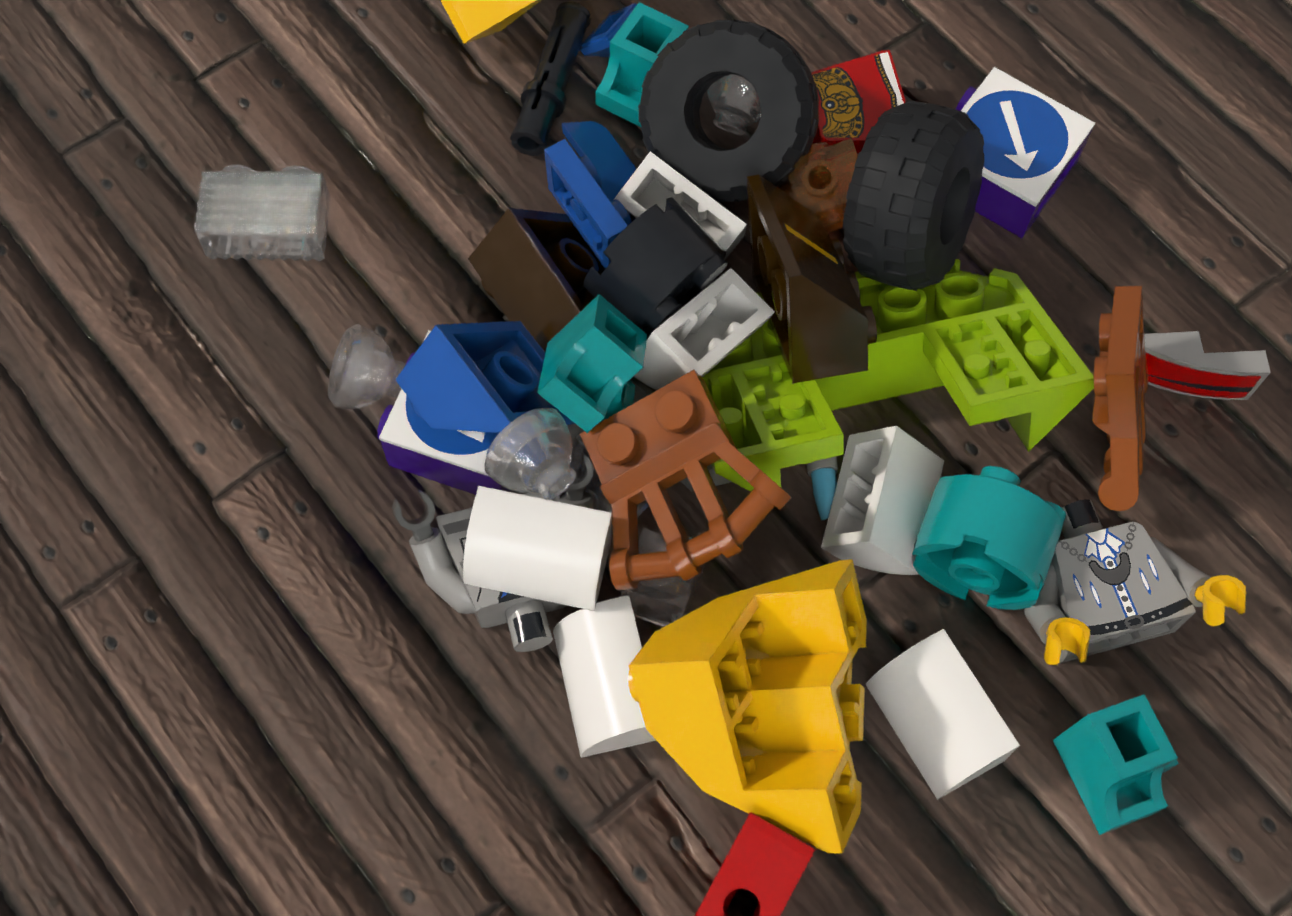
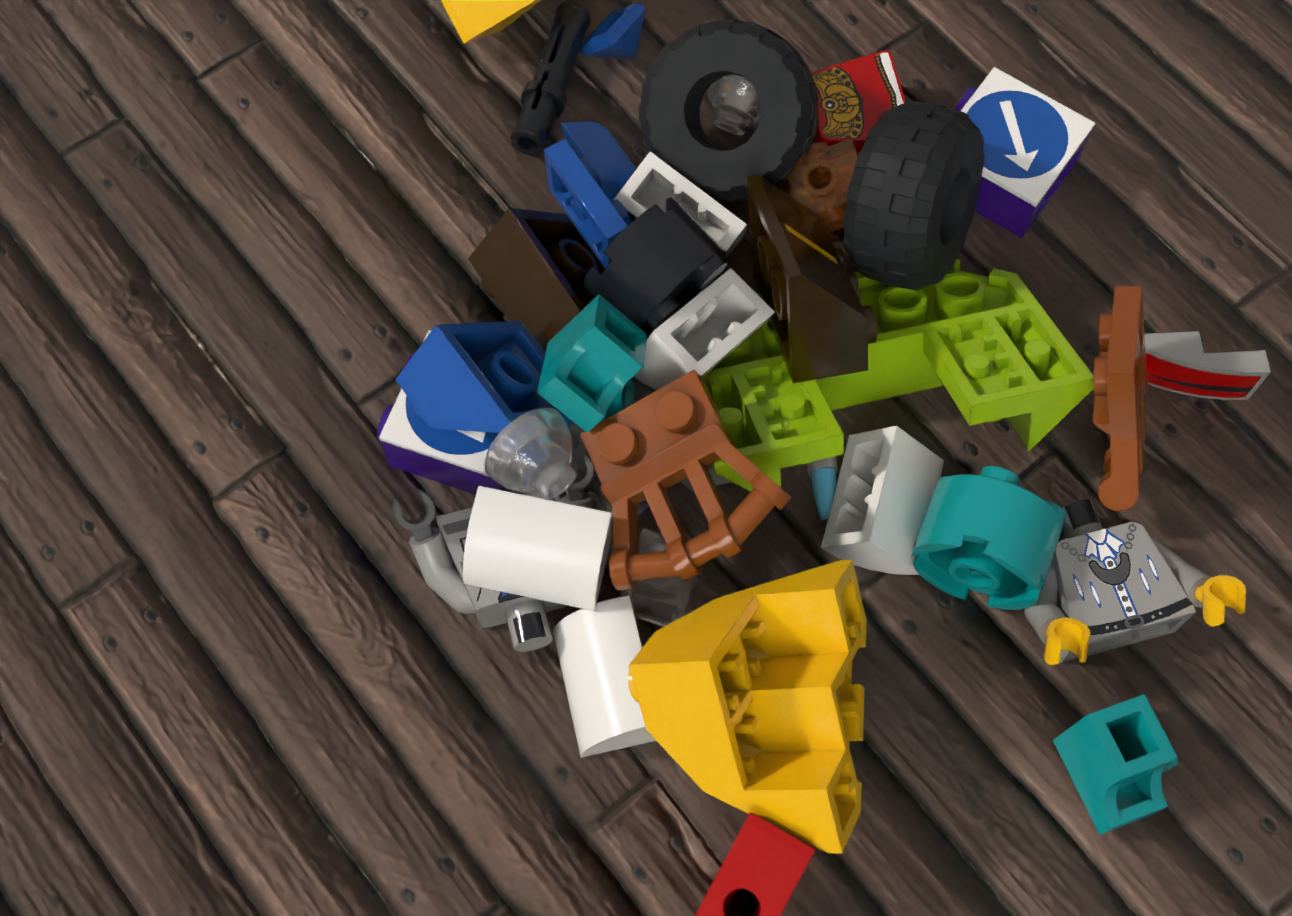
(263, 213): clear brick -> none
(362, 370): clear brick -> none
(631, 56): teal brick -> none
(941, 714): white brick -> none

